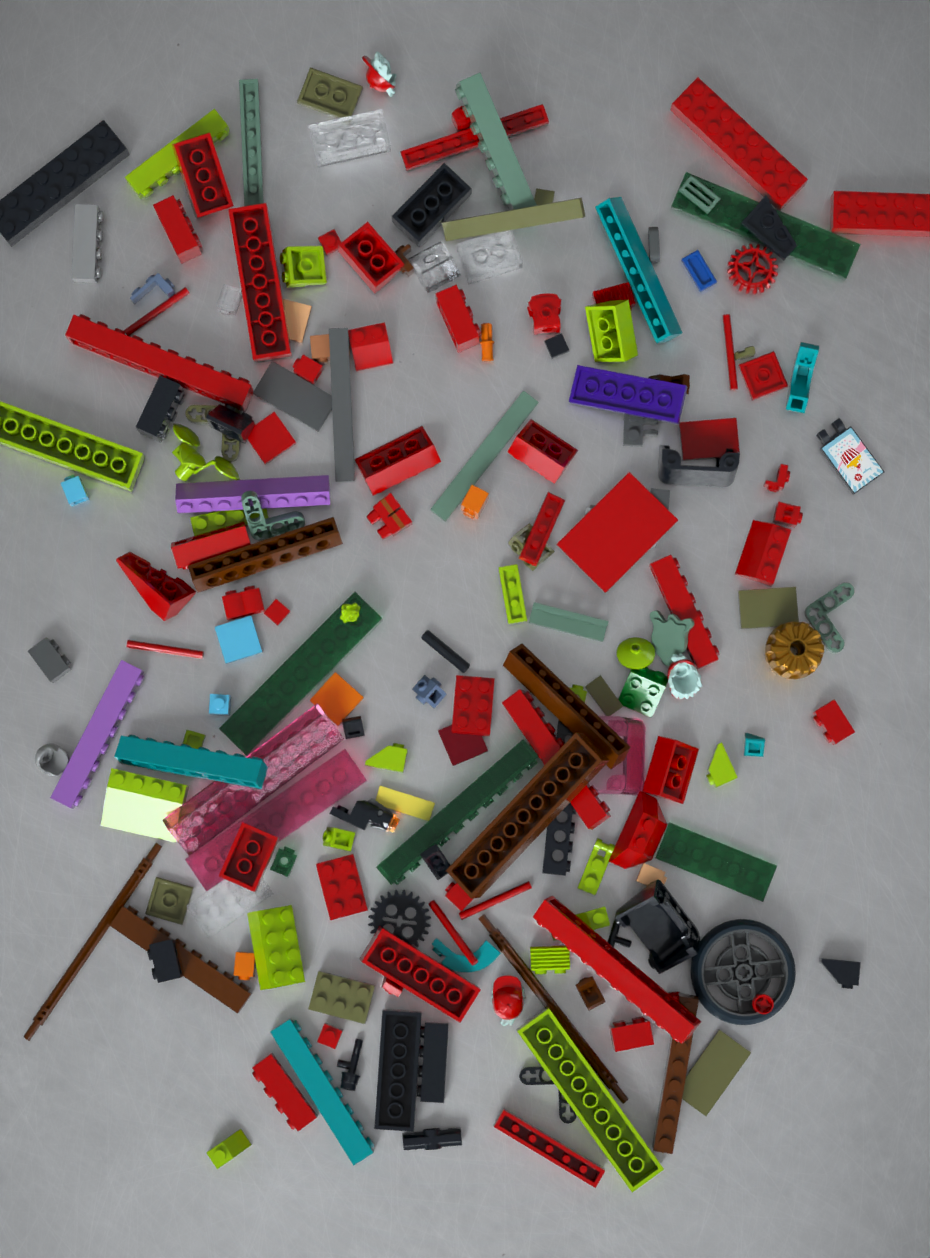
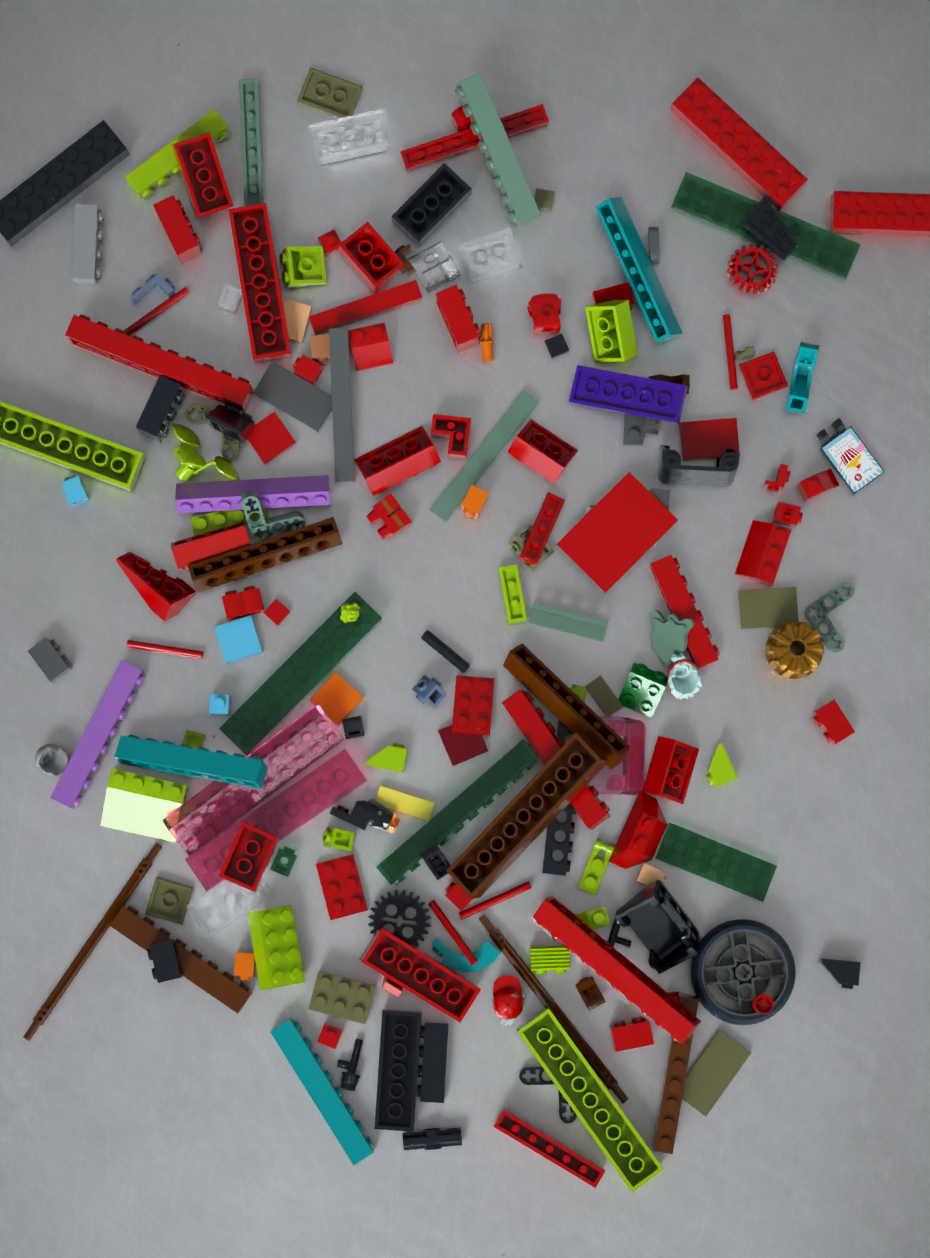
(228, 1148): lime slope -> none
(285, 1092): red brick -> none
(365, 307): none -> red tile
(379, 74): hair -> none
(456, 430): none -> red brick
(514, 219): olive tile -> none
(635, 658): lime dish -> none
(699, 271): blue tile -> none
(711, 204): sand green tile -> none
(753, 745): teal slope -> none
(817, 484): none -> red slope

